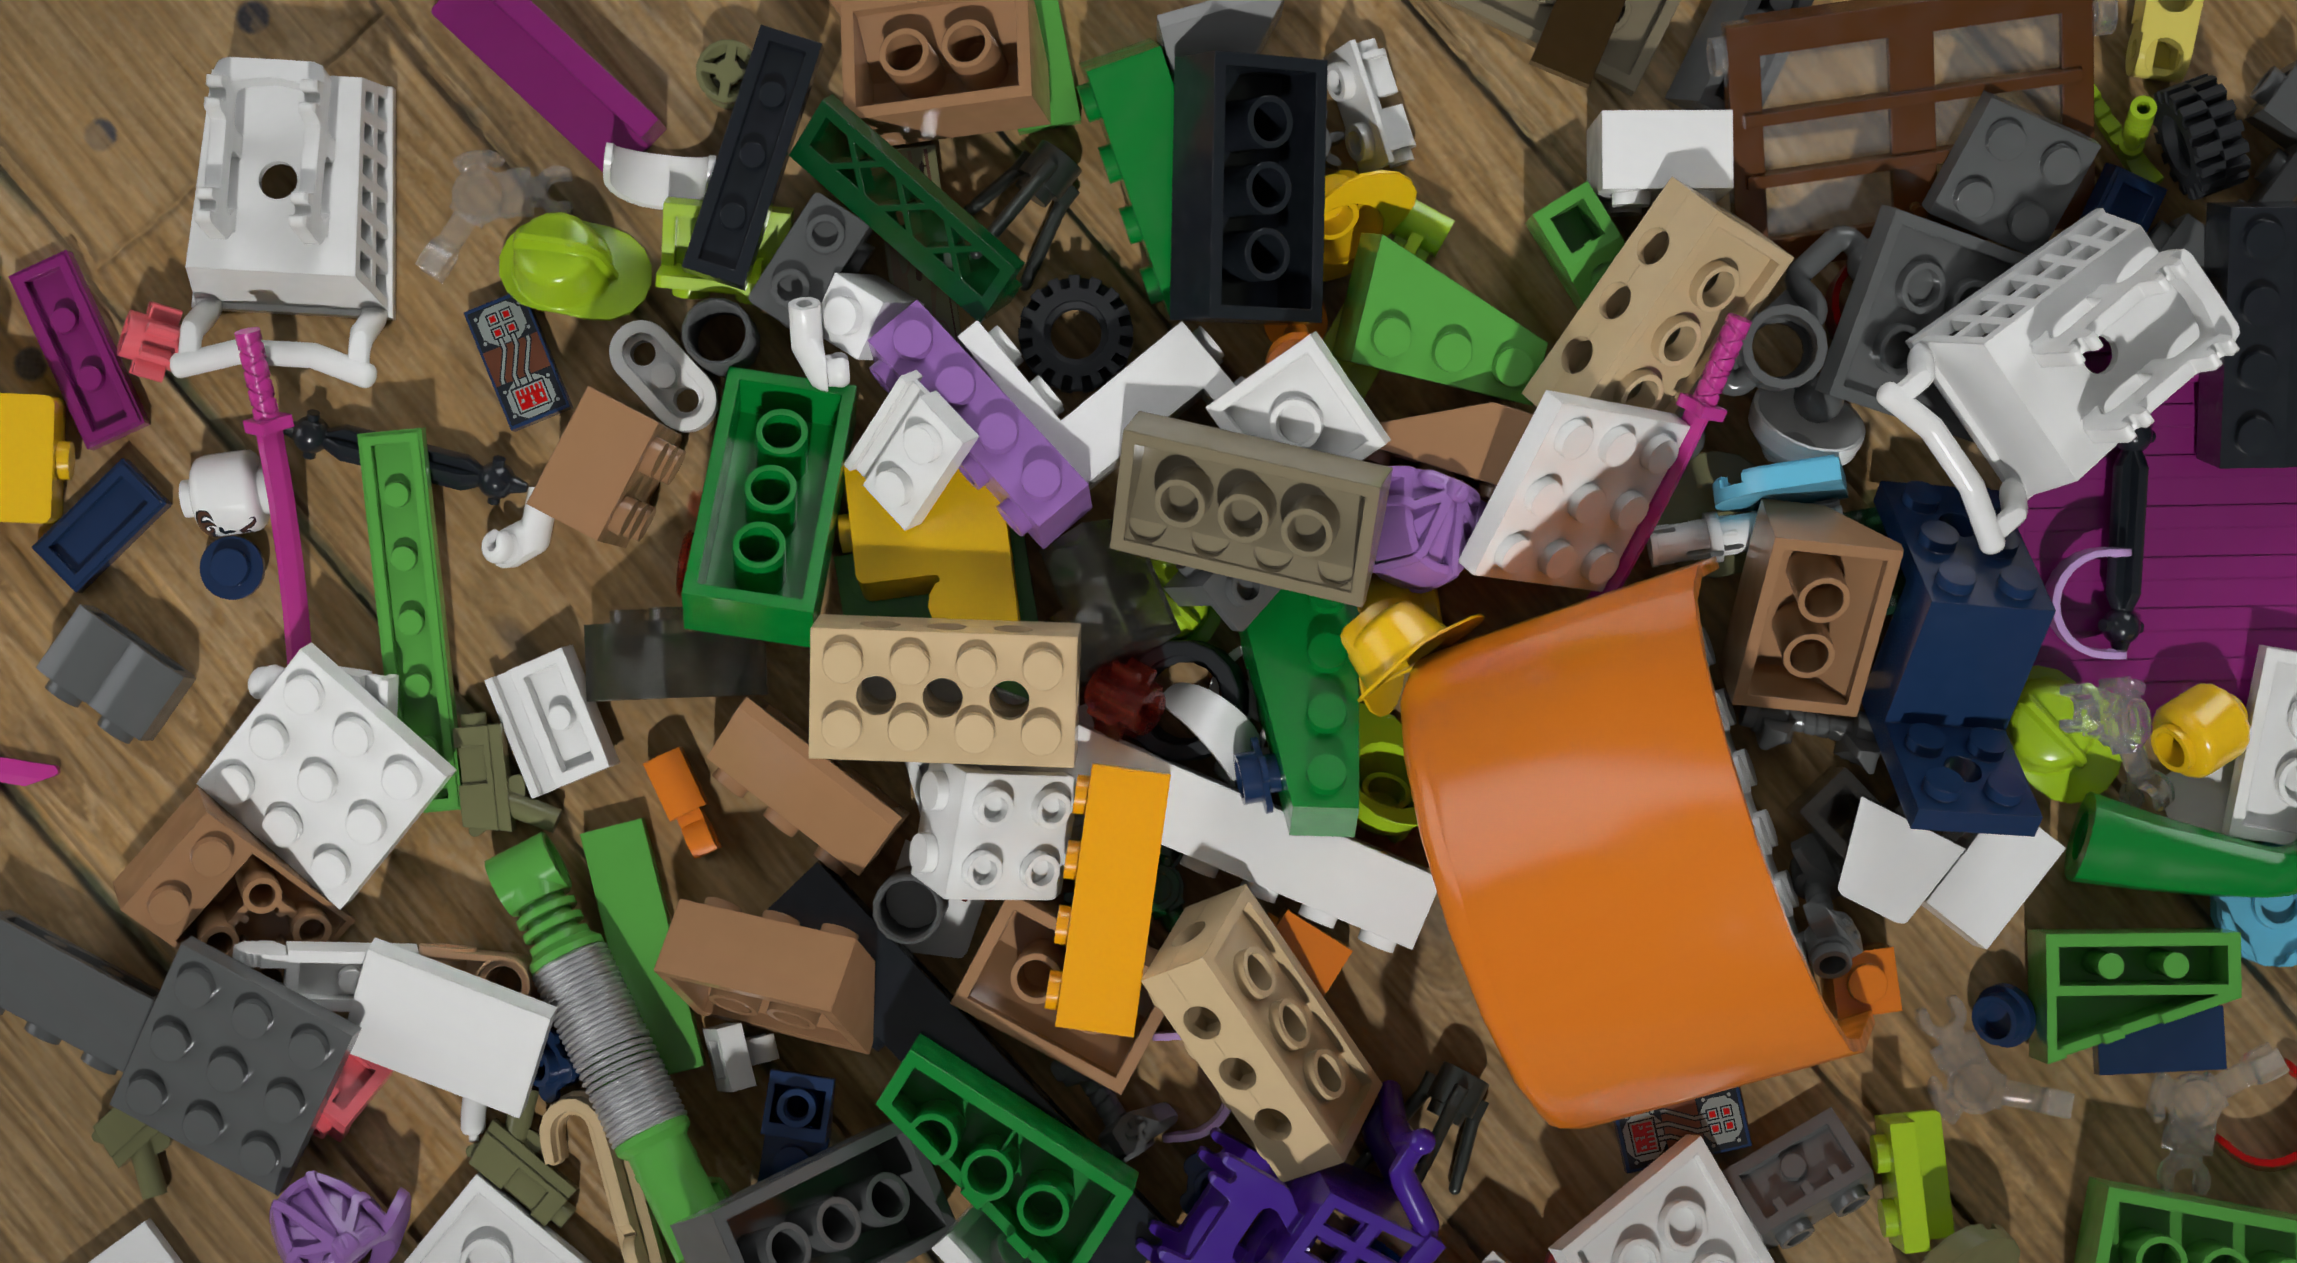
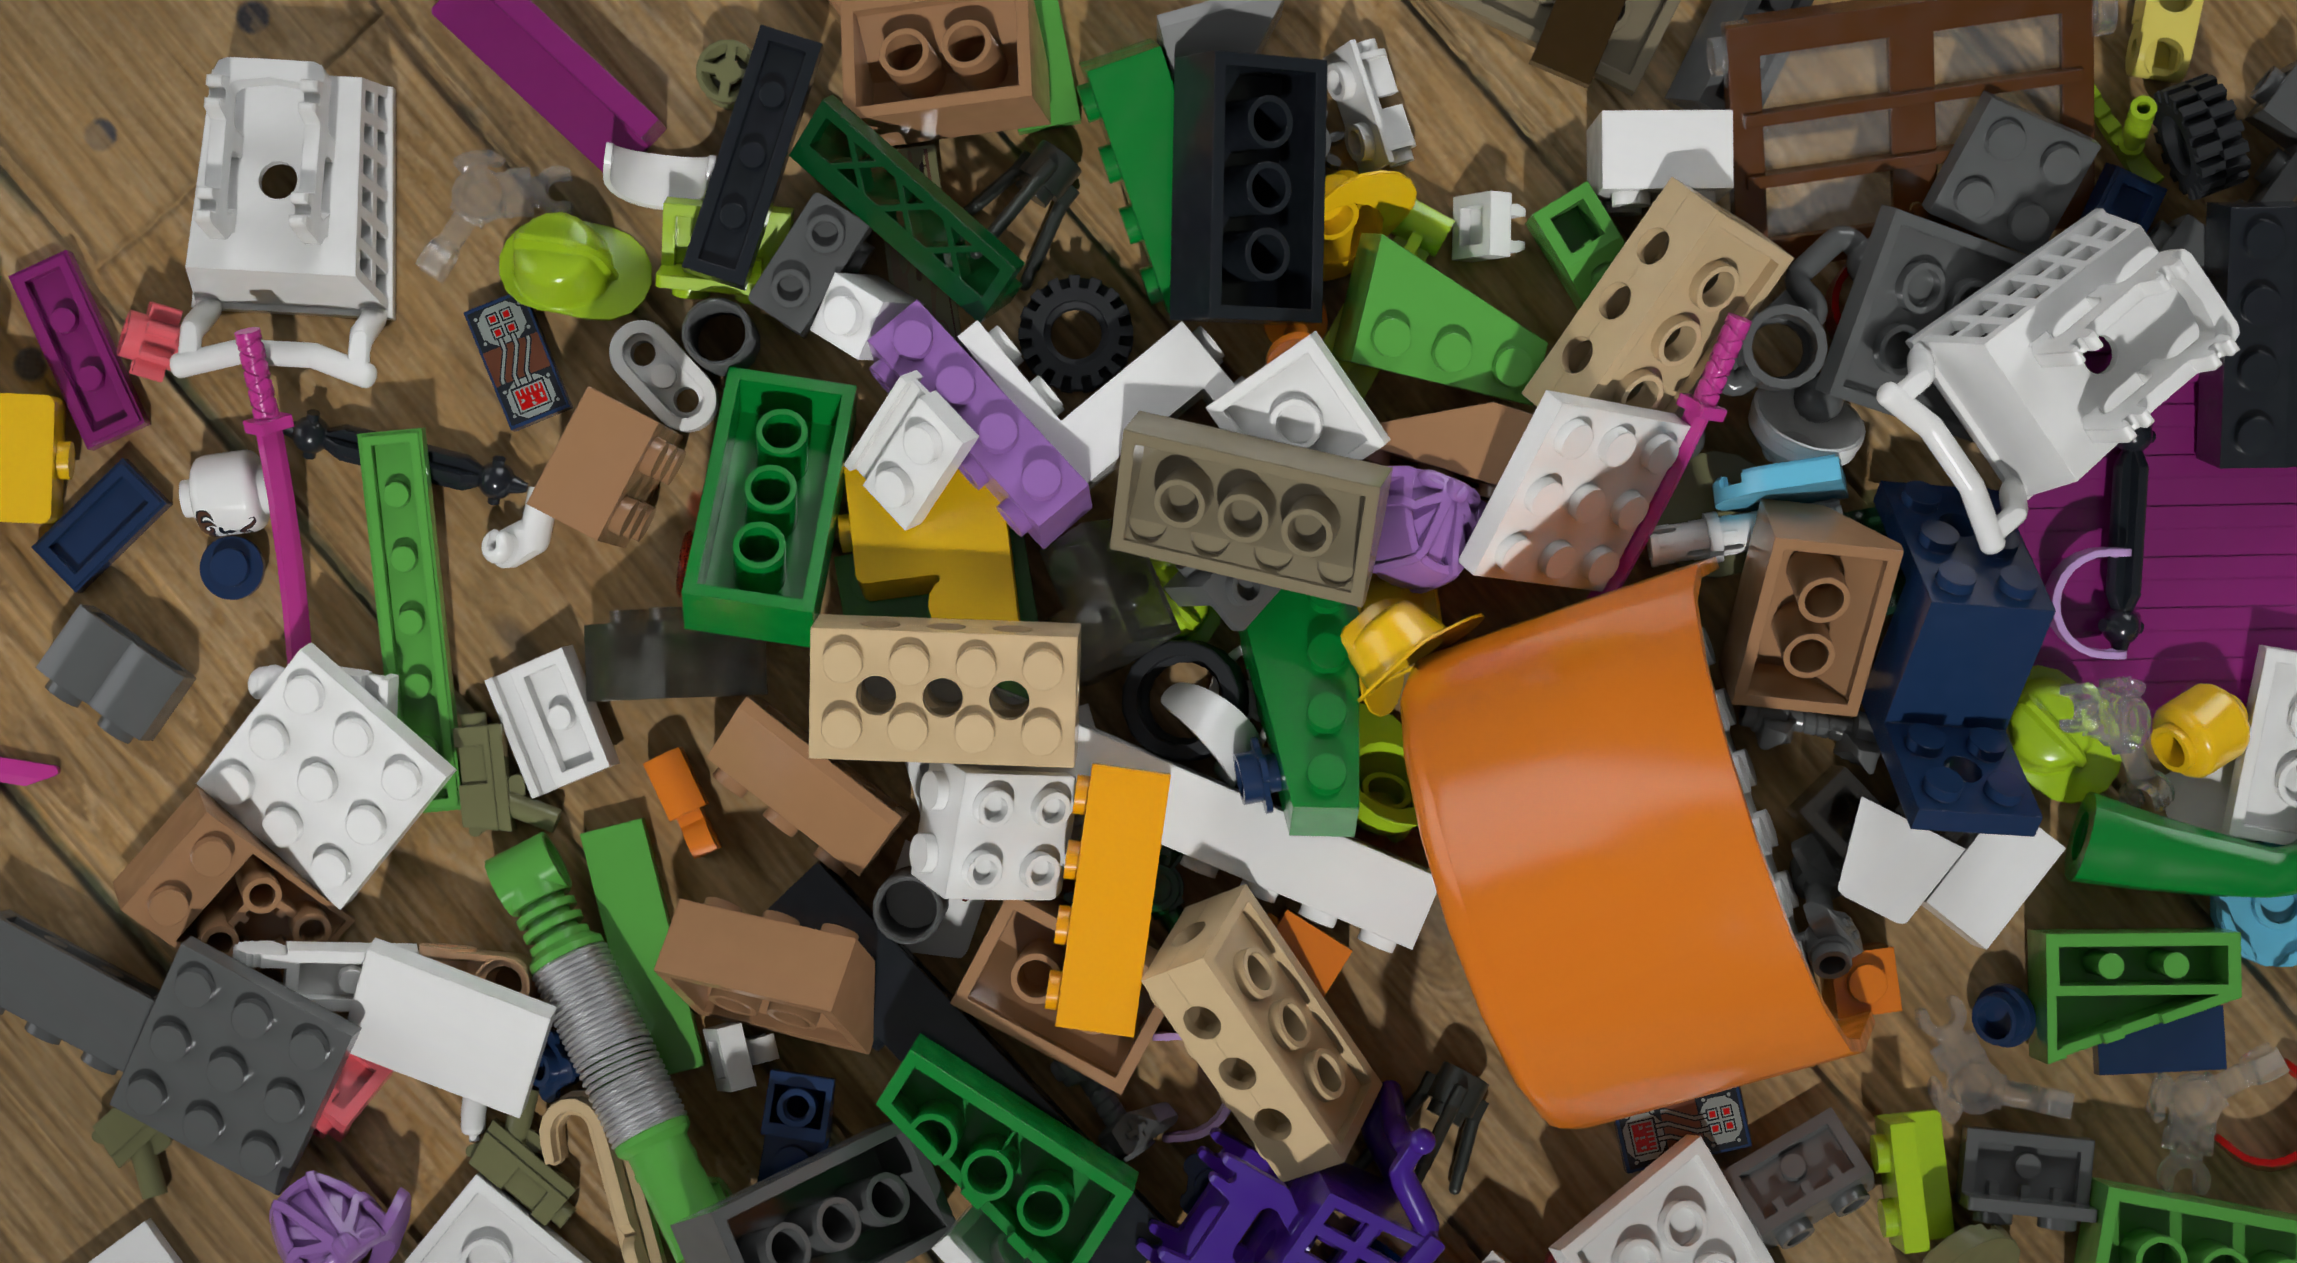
(808, 346): white arm -> none
(1125, 699): clear red gear -> none
(1484, 226): none -> white tile
(2026, 1176): none -> dark grey bracket

